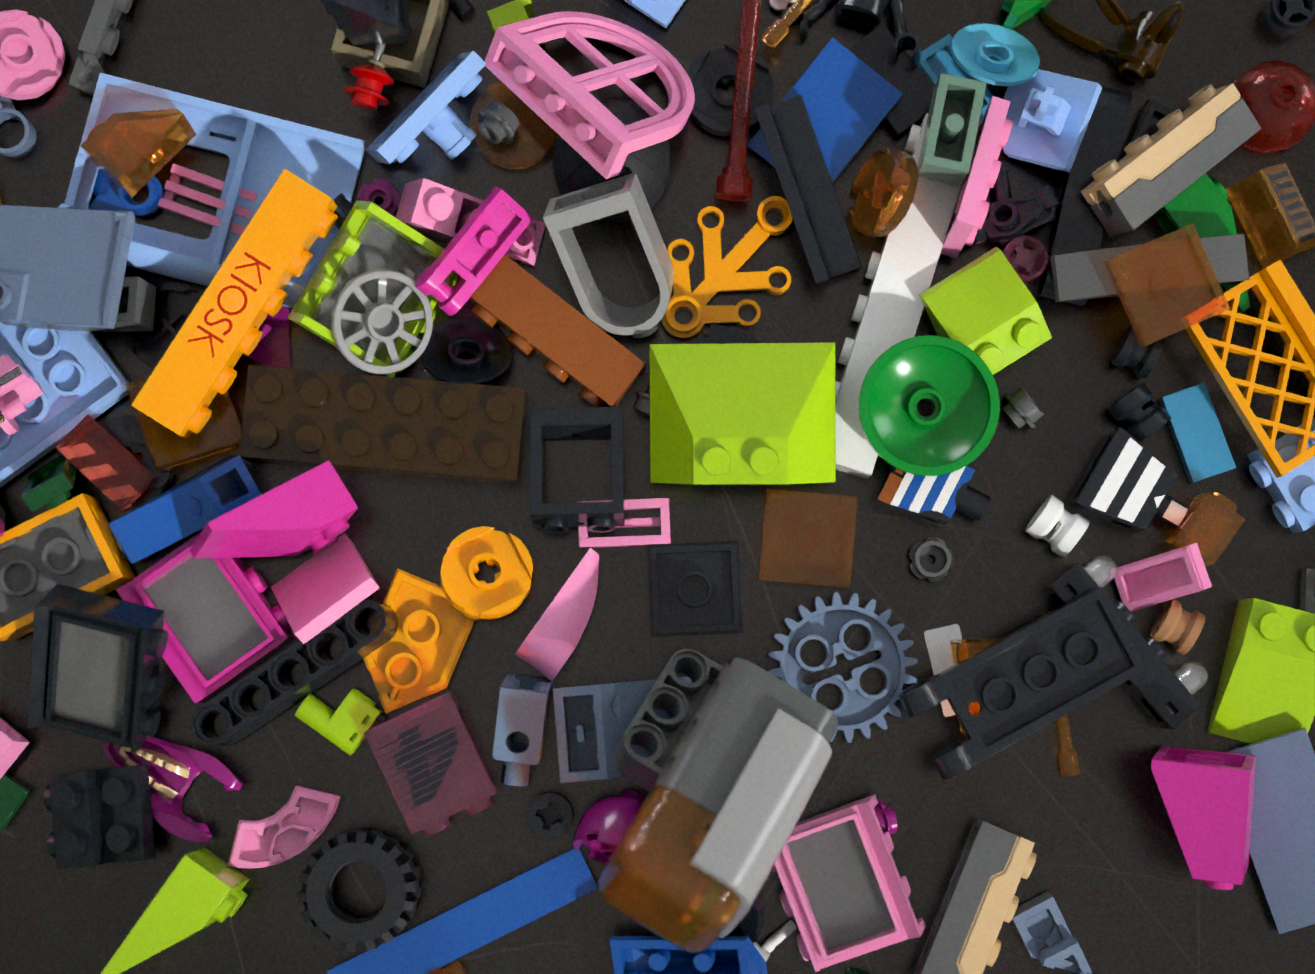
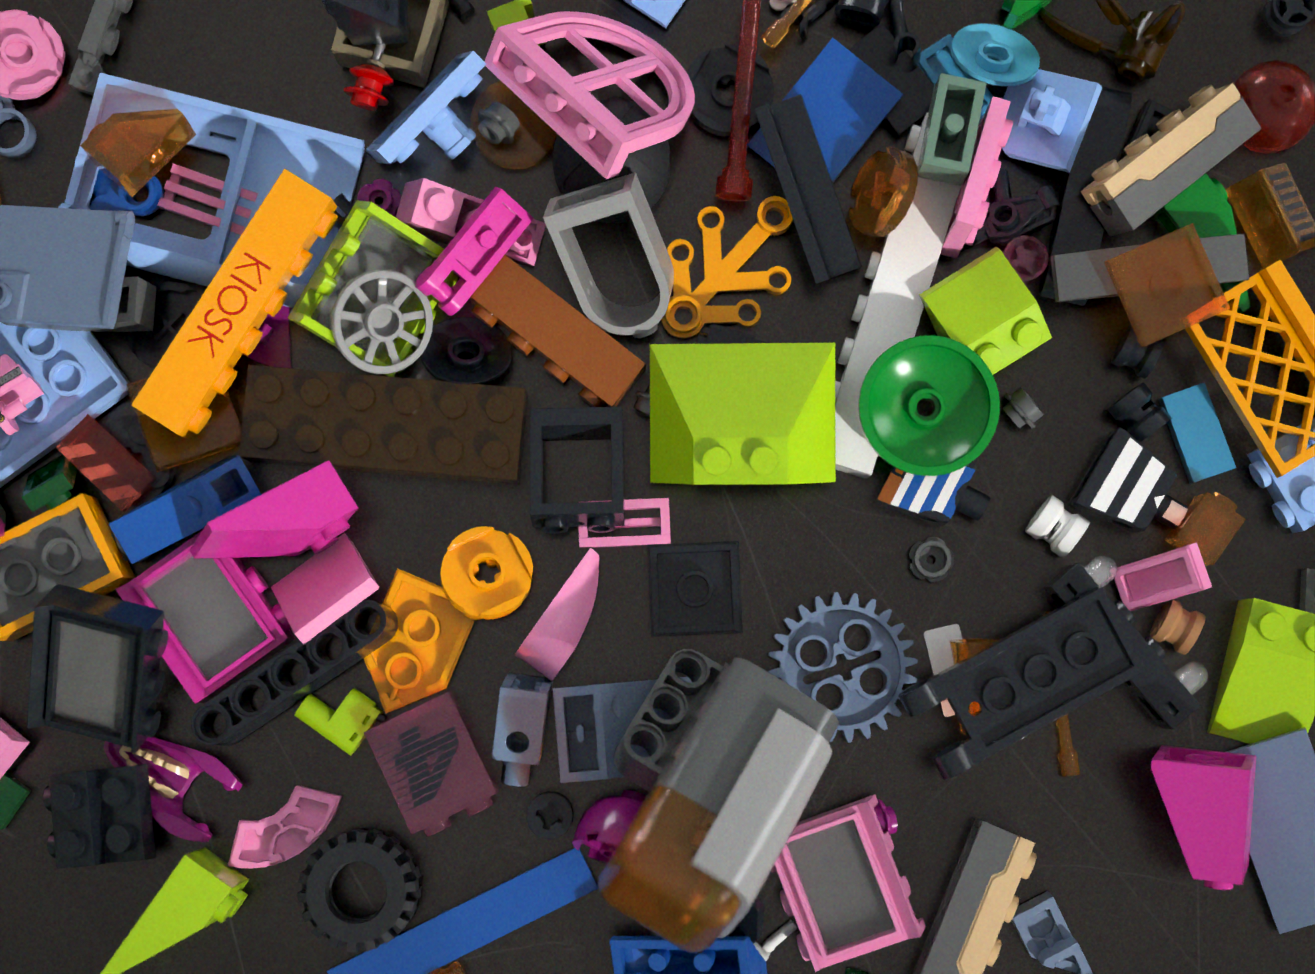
(807, 538): clear orange tile -> none

